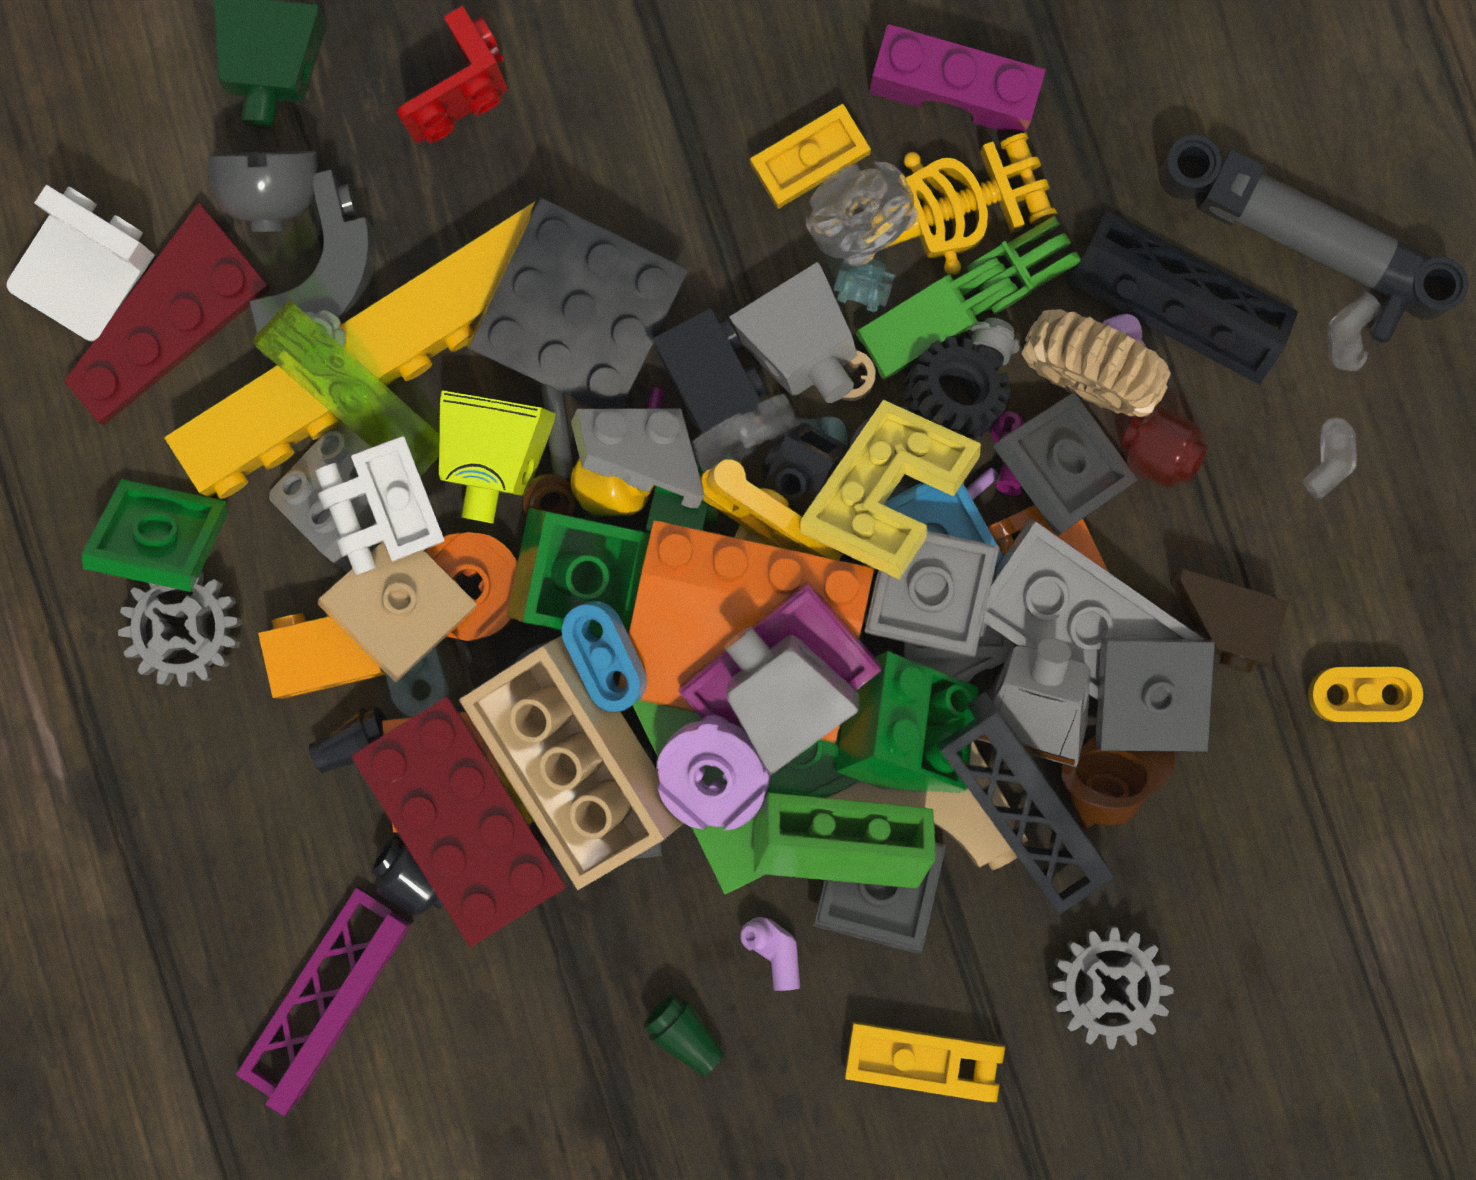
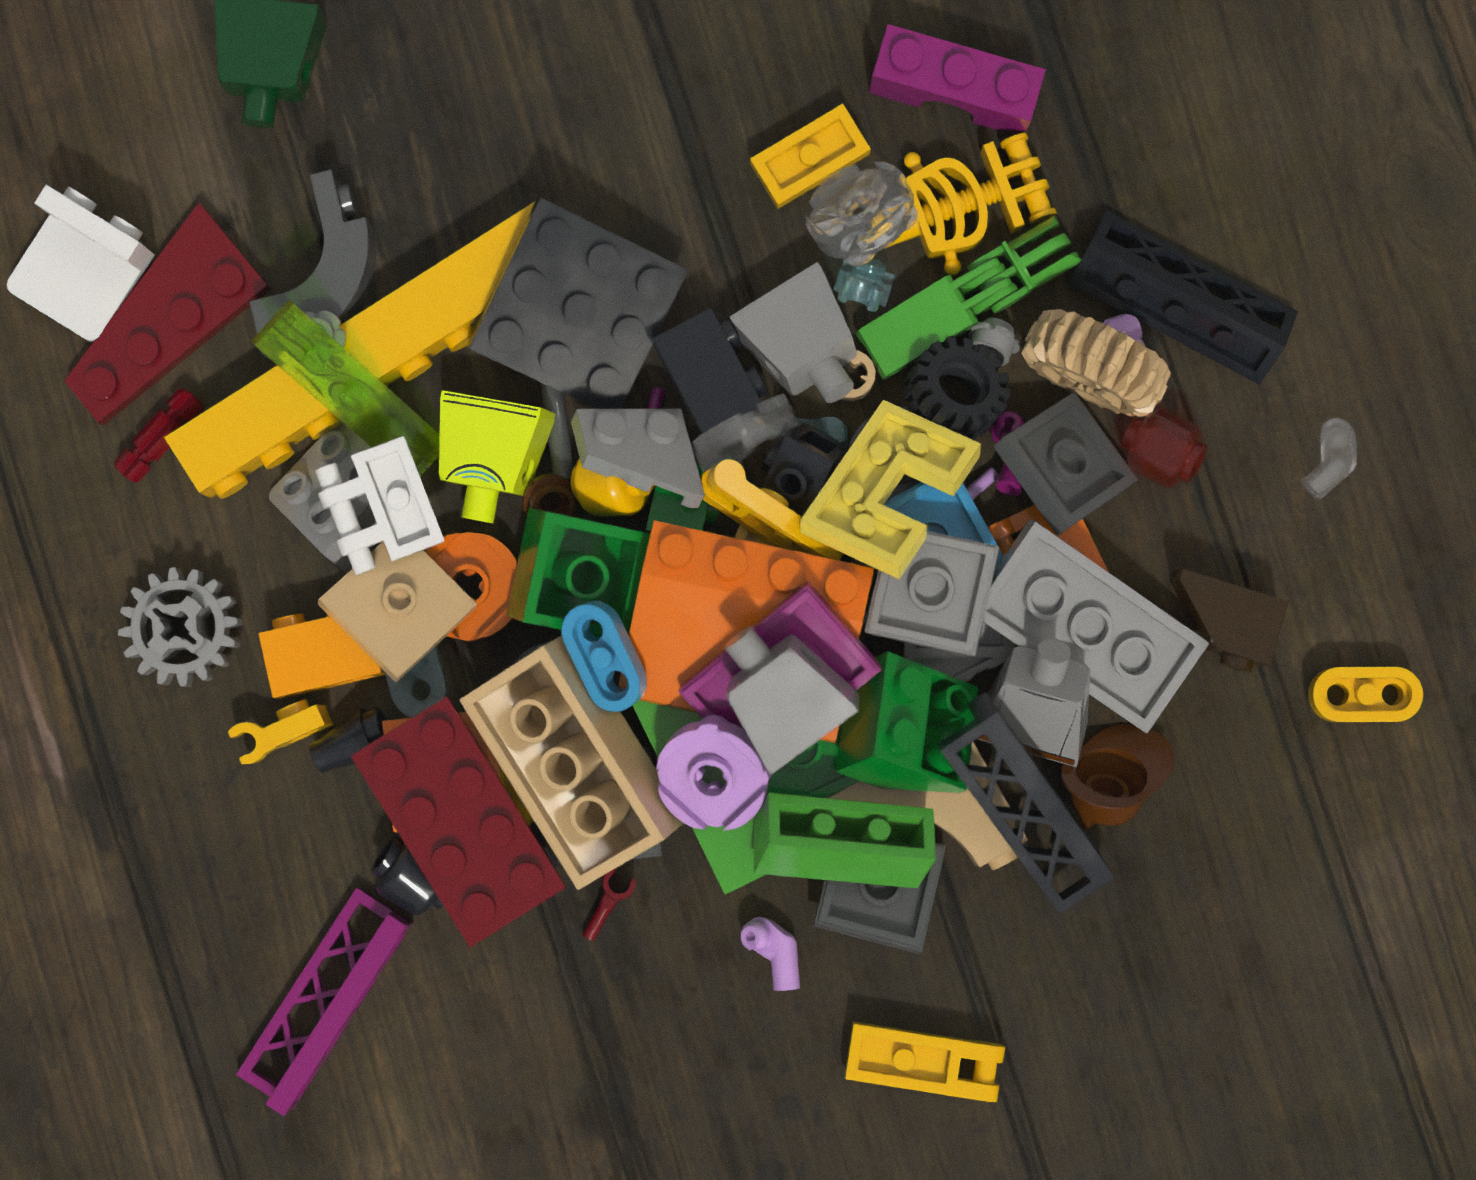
(151, 442): none -> dark red axle
(155, 535): green plate -> none
(263, 186): dark grey cylinder -> none
(294, 724): none -> yellow plate
(469, 90): red bracket -> none
(606, 905): none -> dark red hand
(683, 1034): dark green cone -> none
(1130, 968): light grey gear -> none
(1154, 694): dark grey plate -> none
(1244, 194): piece -> none
(1345, 332): clear arm -> none

